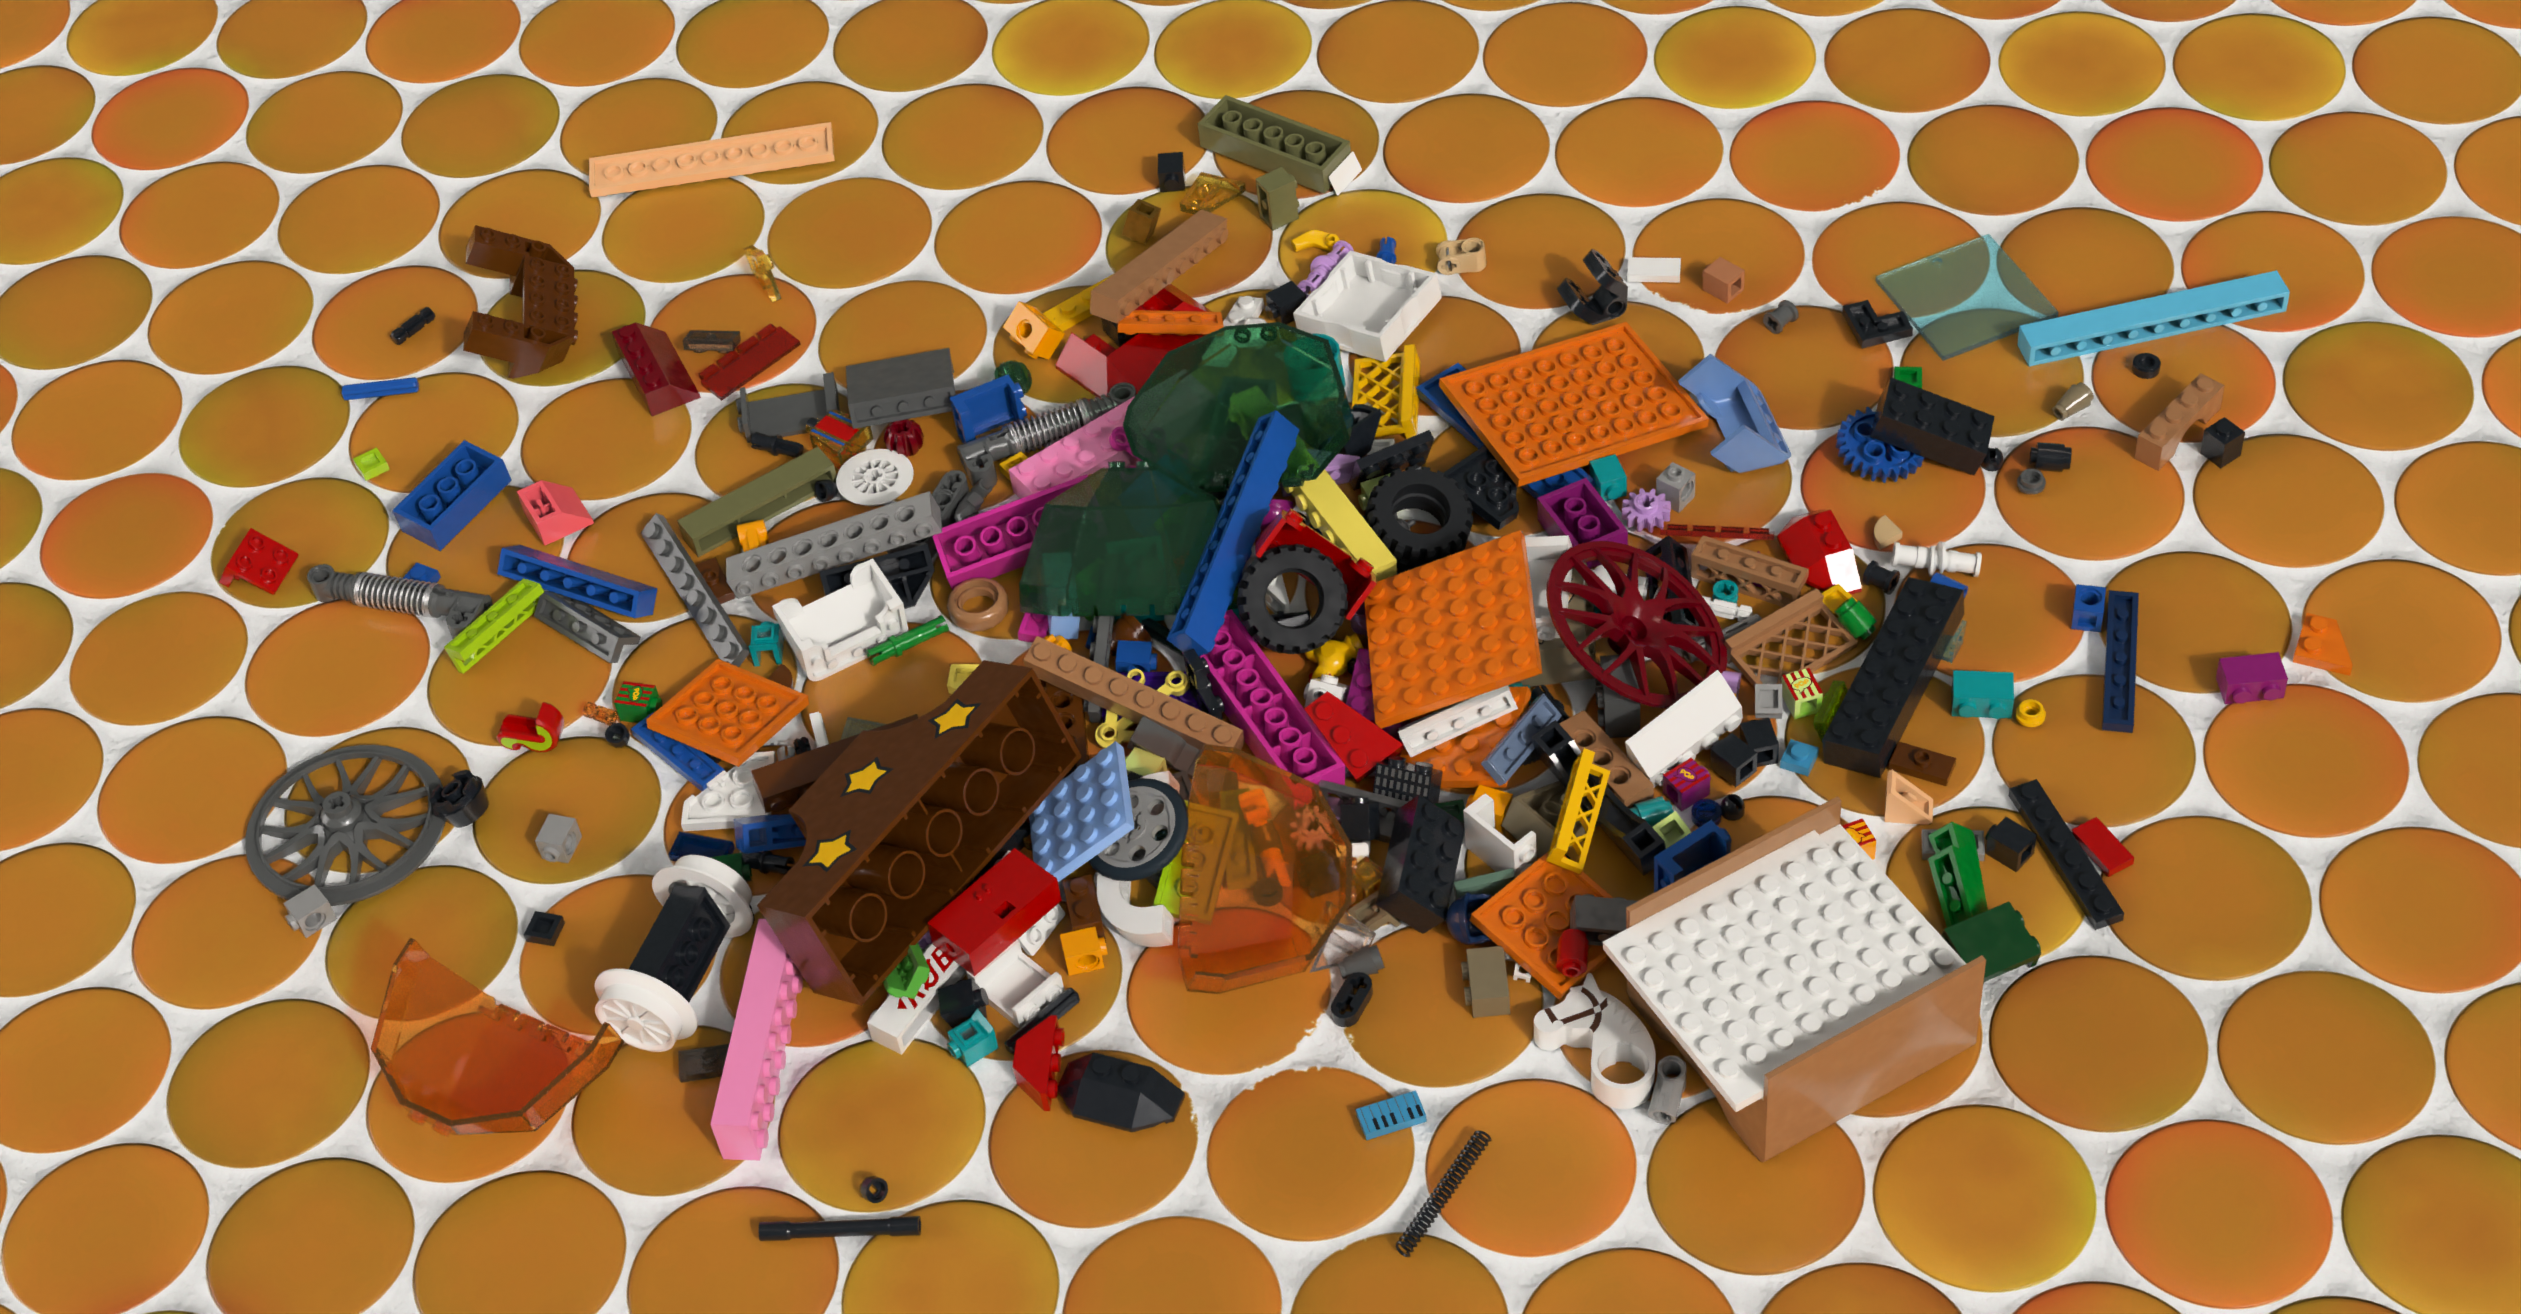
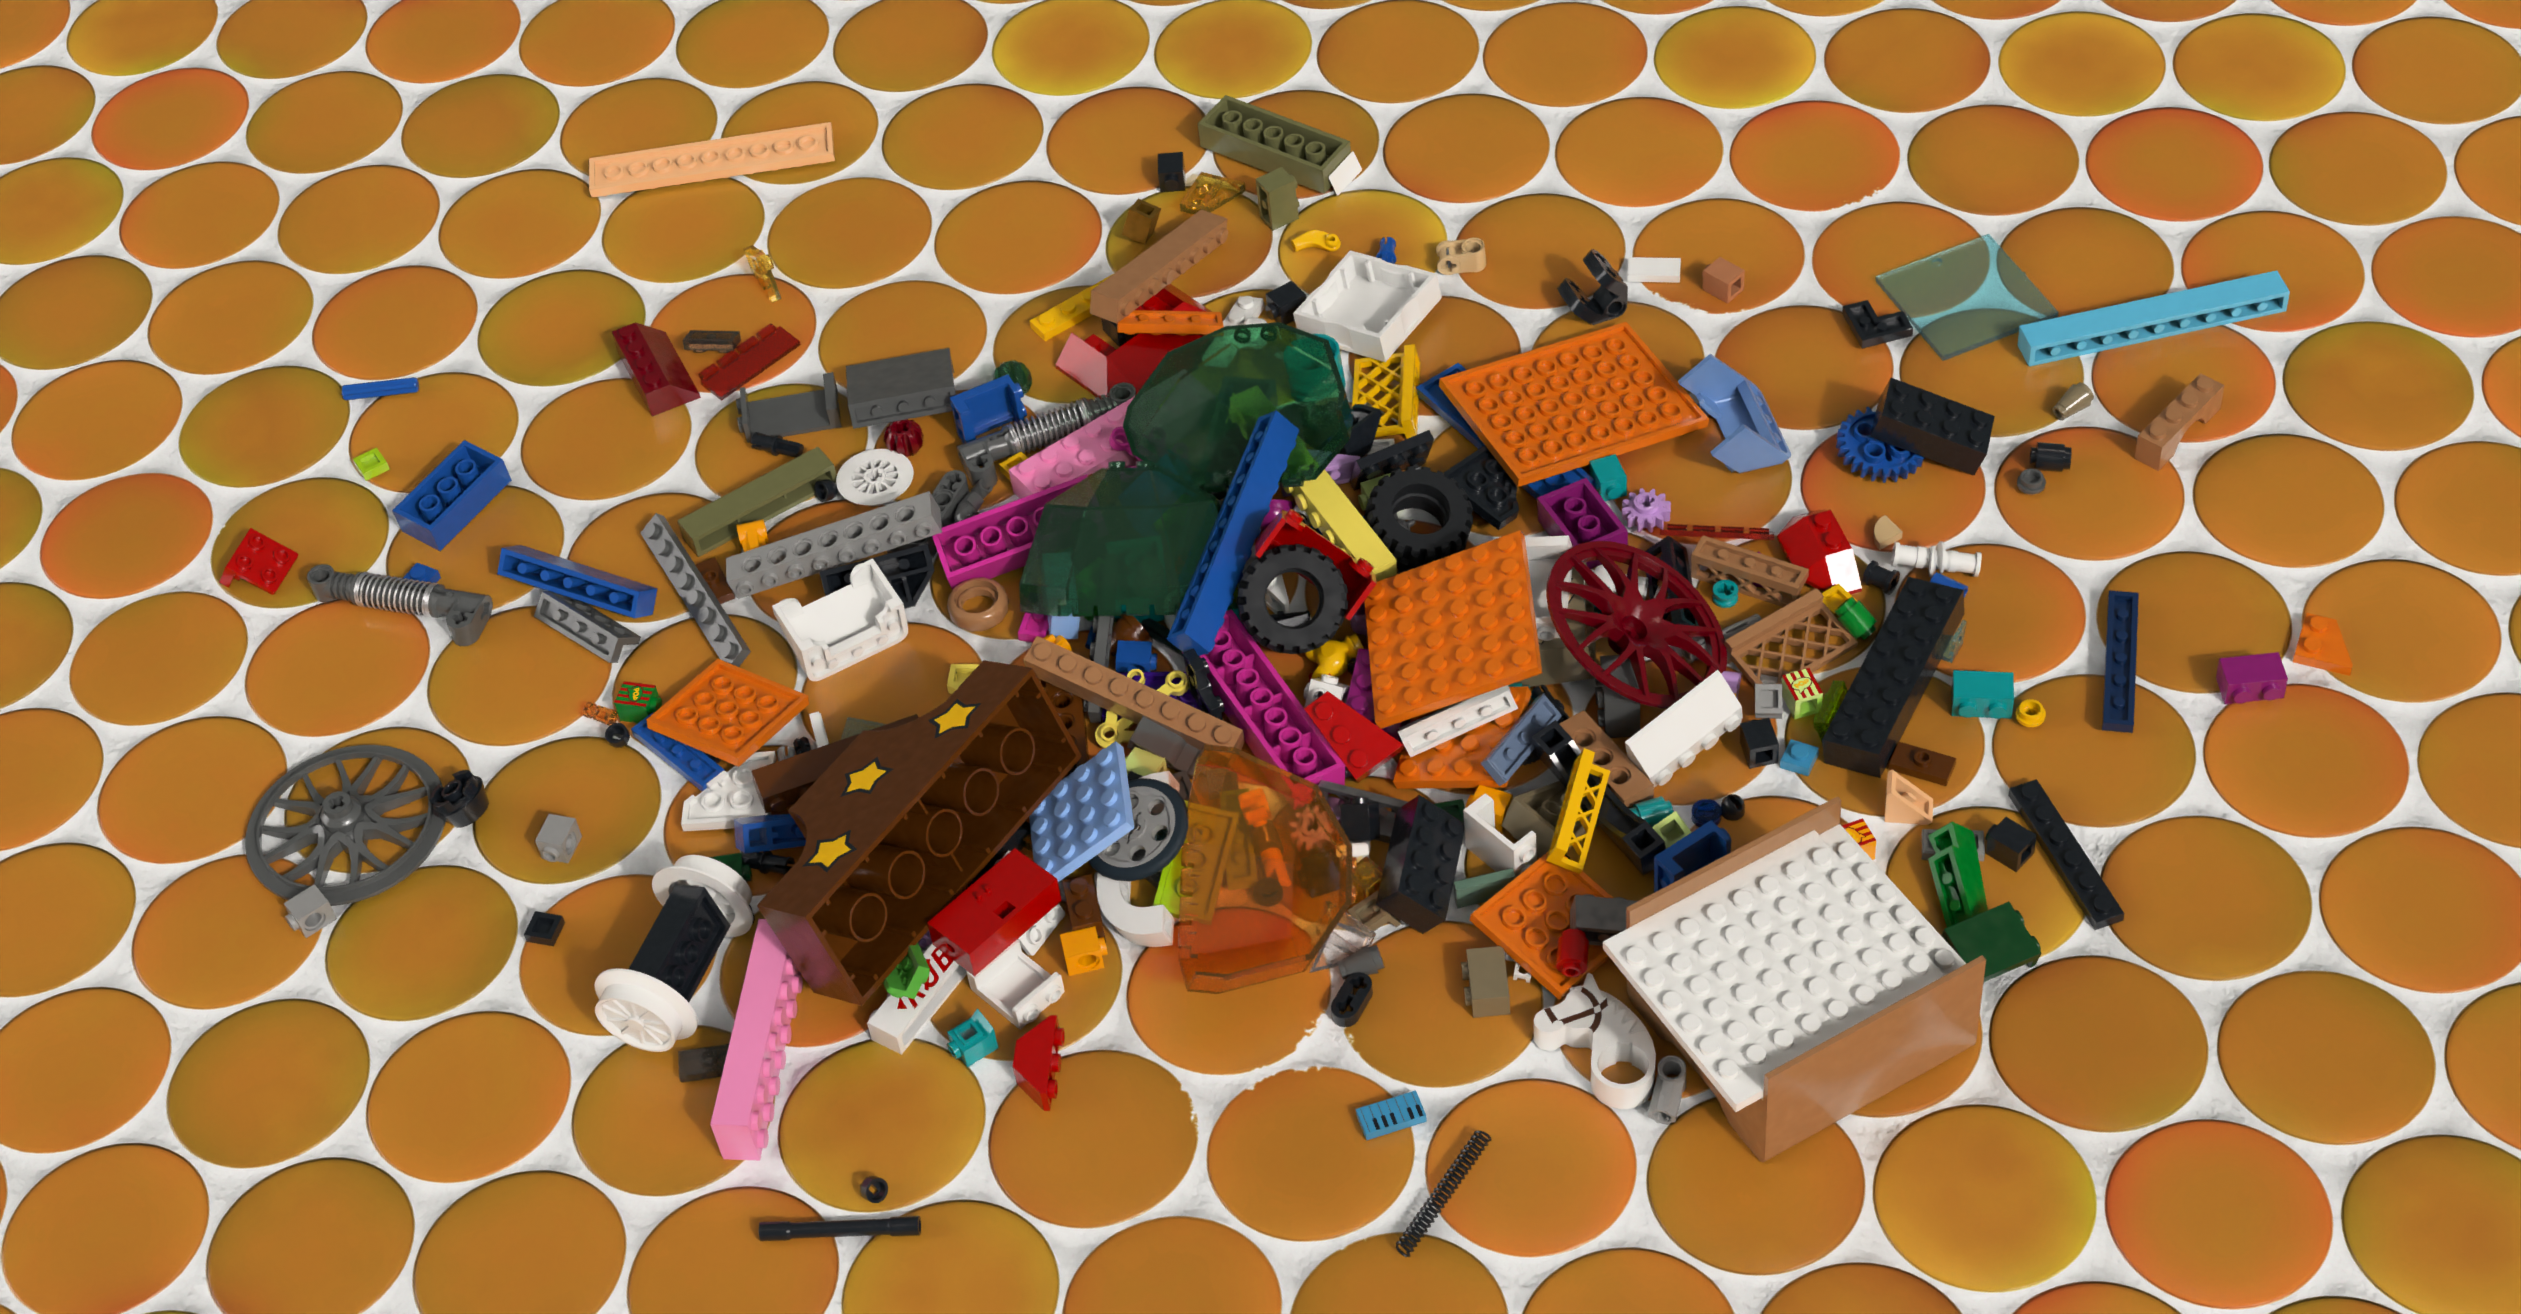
(412, 325): black axle -> none
(473, 1062): clear orange windscreen -> none
(494, 625): lime fence -> none
(536, 734): red animal -> none
(548, 303): reddish brown wedge -> none
(553, 510): coral slope -> none
(700, 845): clear blue tile -> none
(766, 637): teal window -> none
(782, 676): reddish brown tile -> none
(837, 437): clear yellow torso -> none
(896, 645): green pin -> none
(961, 1000): black brick -> none
(1033, 331): light orange brick -> none
(1058, 1007): black axle -> none
(1118, 1093): black wedge -> none
(1323, 265): lavender piece -> none
(1406, 780): black brick -> none
(1459, 916): dark blue helmet -> none
(1677, 485): light grey brick -> none
(1686, 784): magenta brick -> none
(1729, 609): white axle -> none
(1733, 759): black brick -> none
(1781, 316): dark grey bush -> none
(1909, 375): green plate -> none
(1993, 465): black hinge -> none
(2088, 608): blue brick -> none
(2102, 846): red tile -> none
(2146, 365): black tile -> none
(2222, 442): black brick -> none

